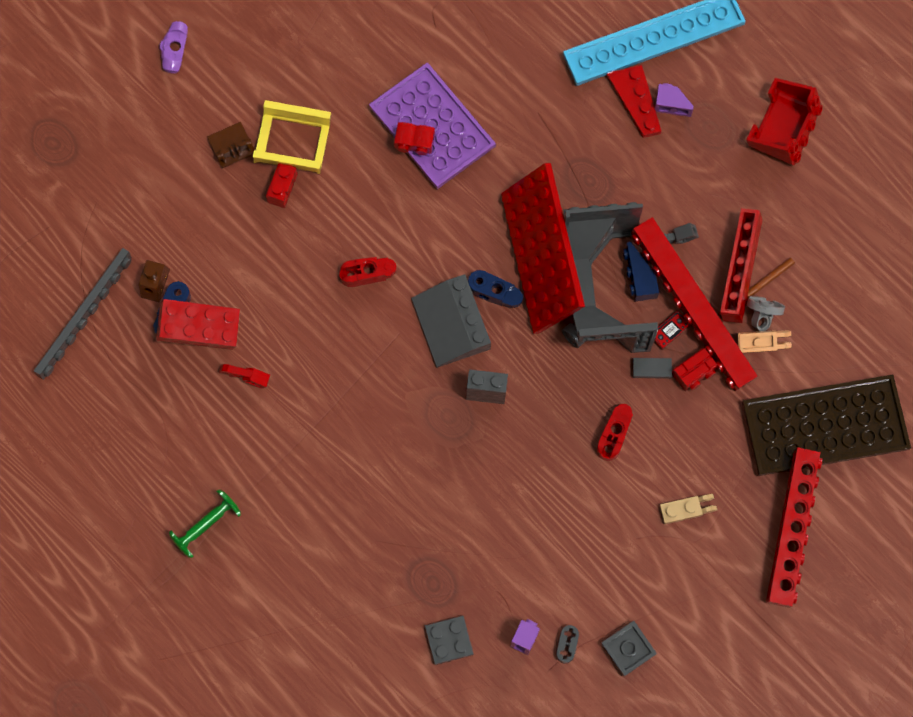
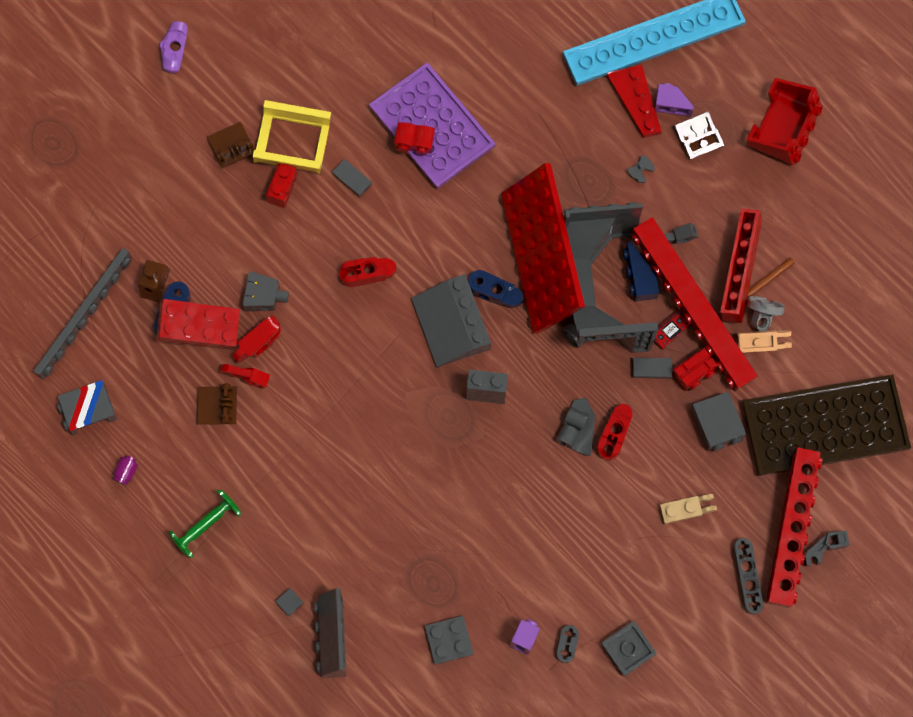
(86, 406): none -> panel
(125, 470): none -> magenta brick
(217, 405): none -> reddish brown hinge
(258, 339): none -> red piece
(263, 293): none -> dark grey torso
(289, 602): none -> dark grey tile
(331, 634): none -> dark grey slope
(352, 178): none -> dark grey tile
(578, 427): none -> dark grey panel
(636, 171): none -> dark grey piece
(698, 135): none -> slope
(718, 422): none -> dark grey brick
(748, 576): none -> dark grey beam
(817, 550): none -> dark grey piece

